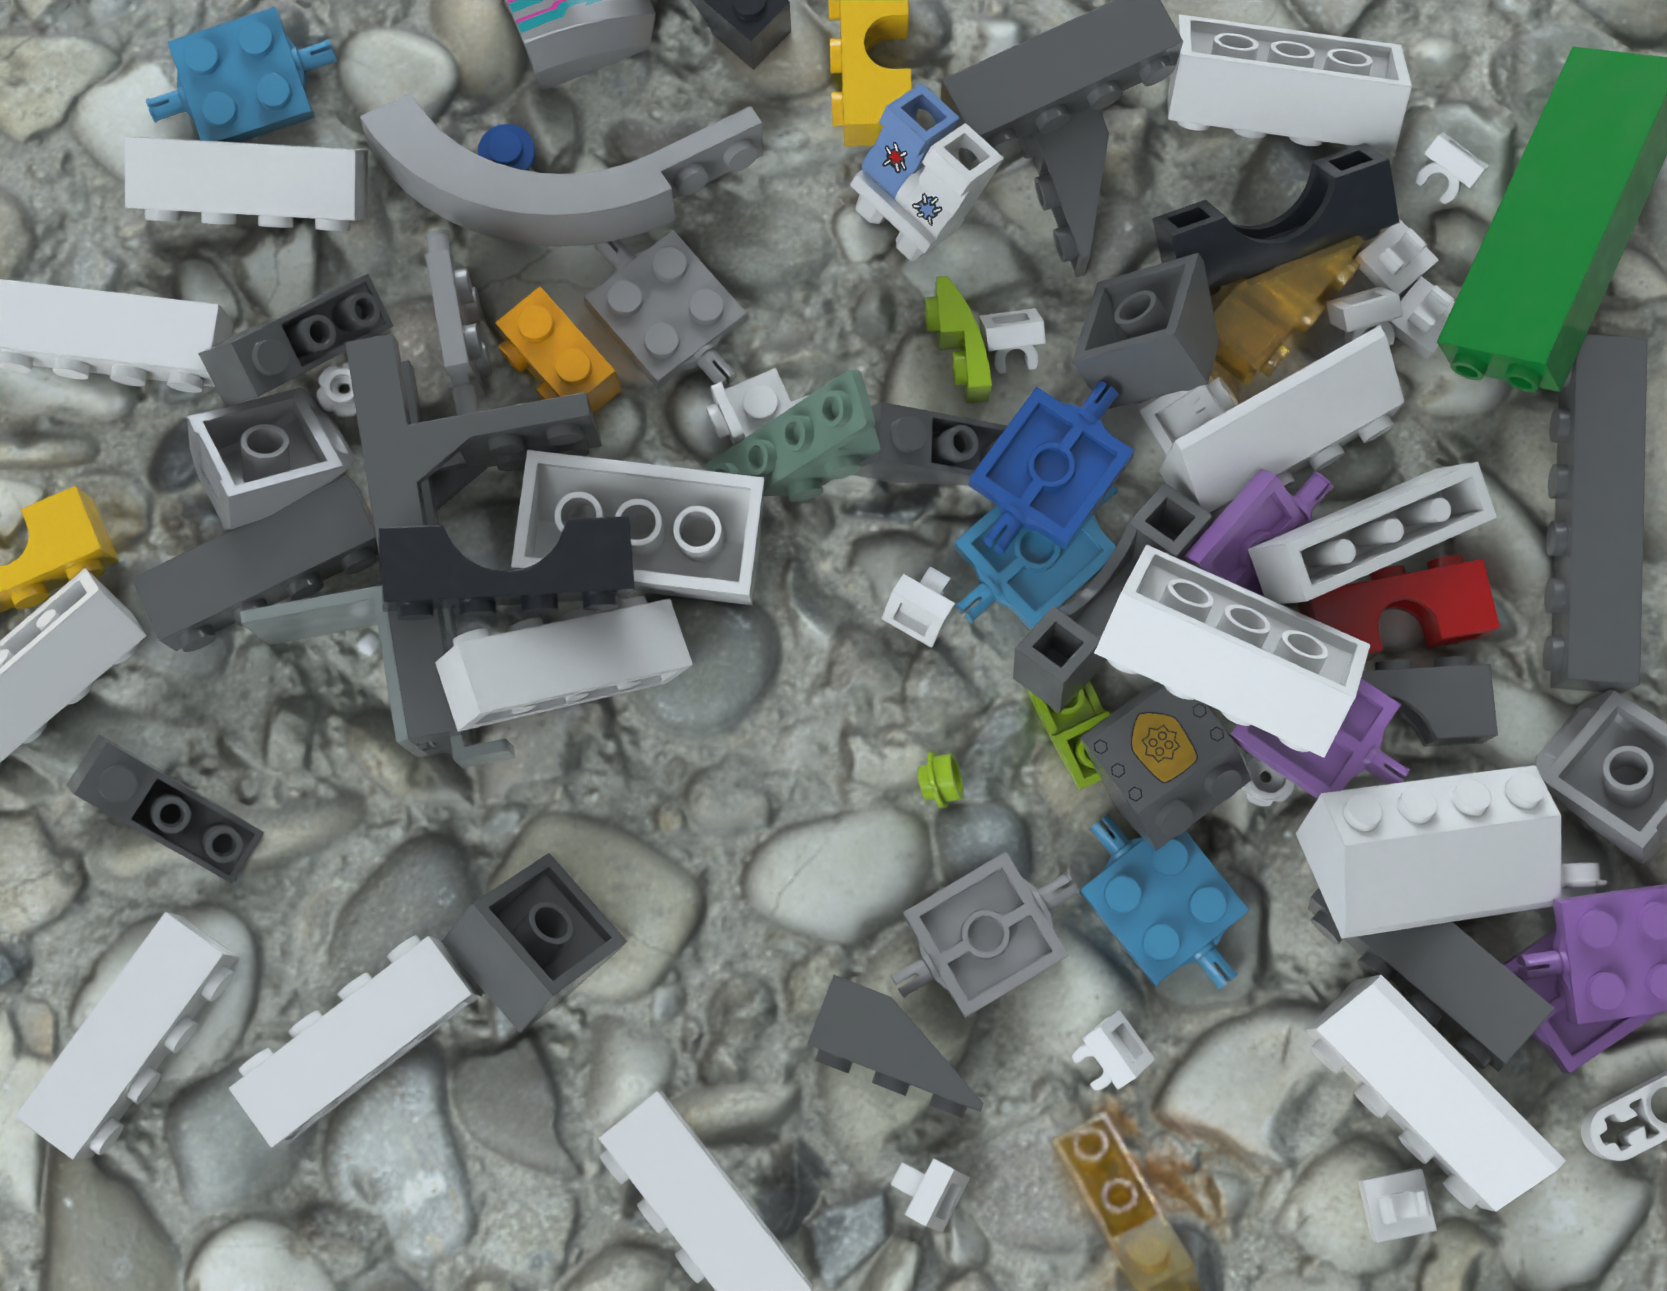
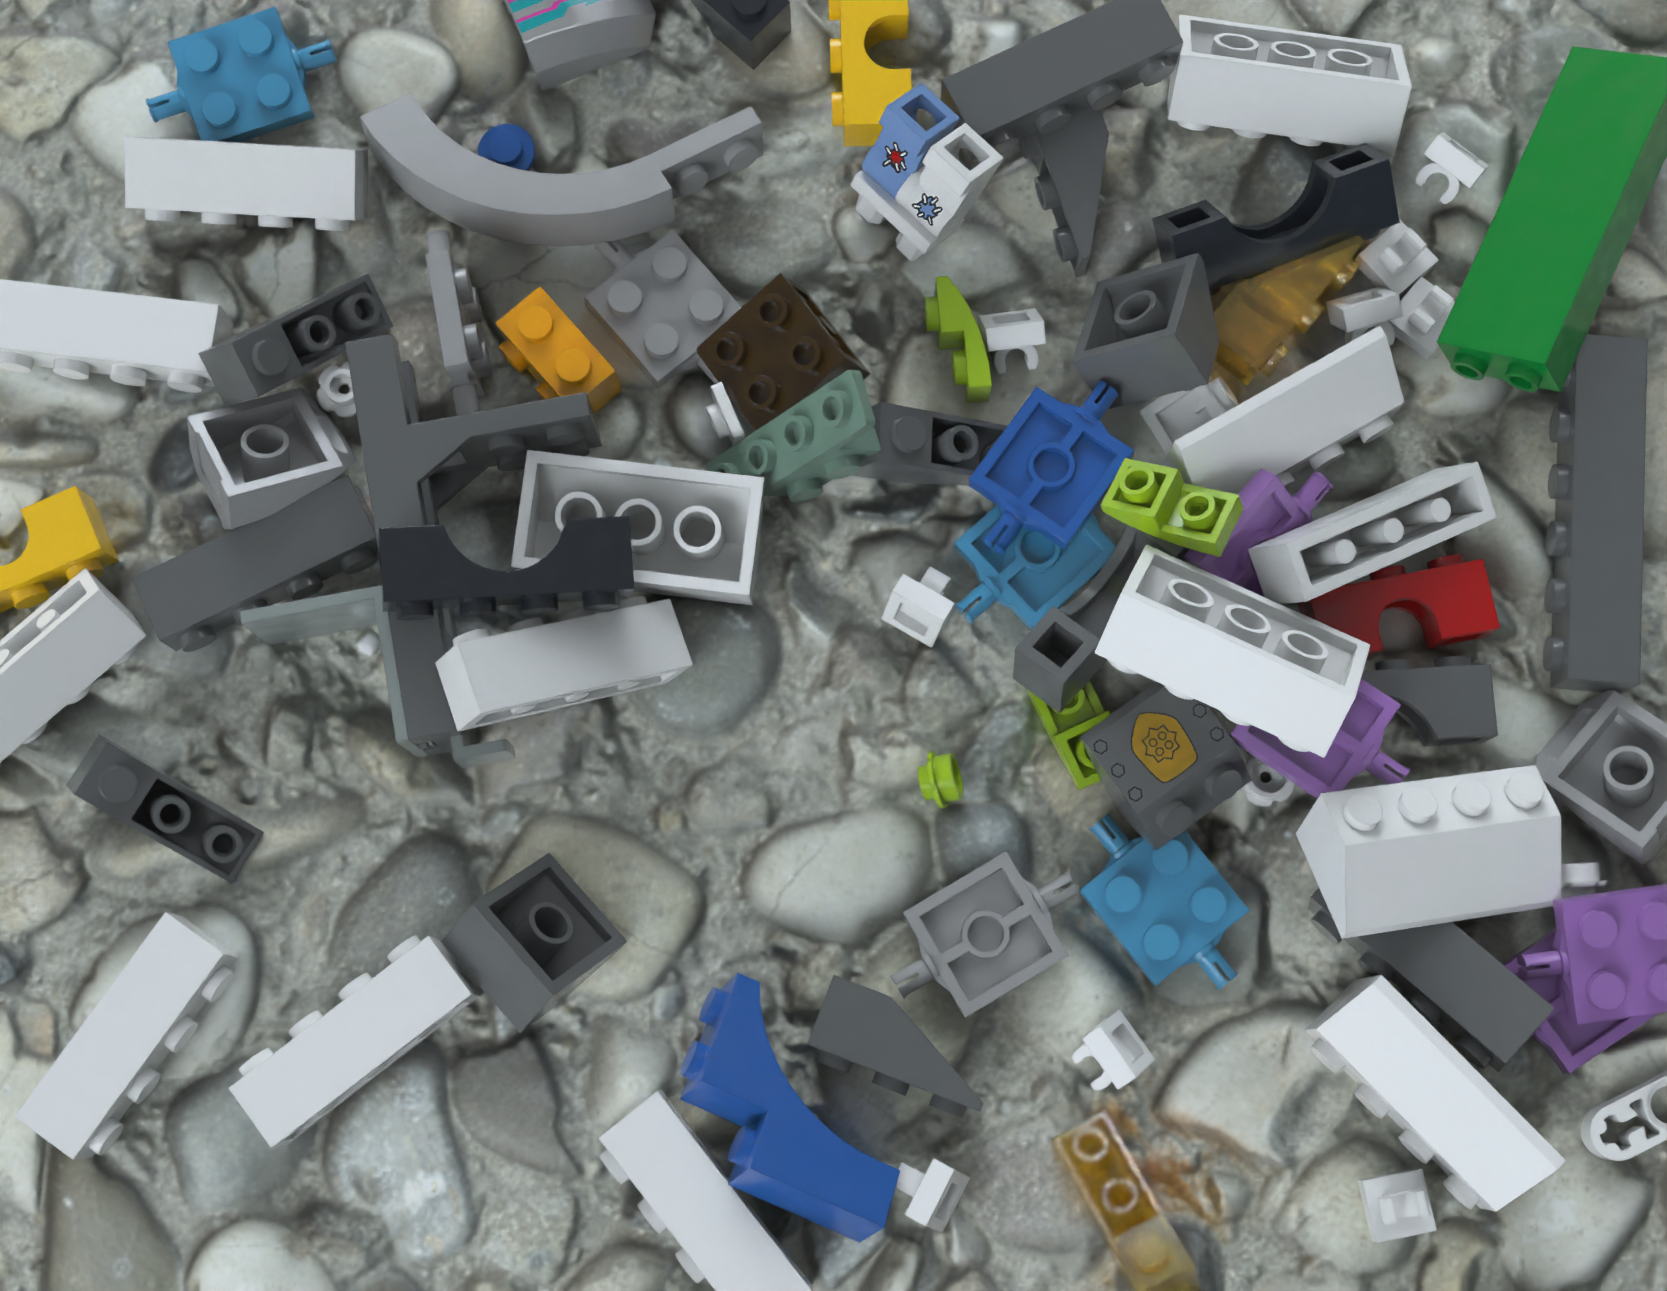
(776, 352): none -> dark brown bracket
(782, 1146): none -> blue arch
(1166, 507): none -> lime slope

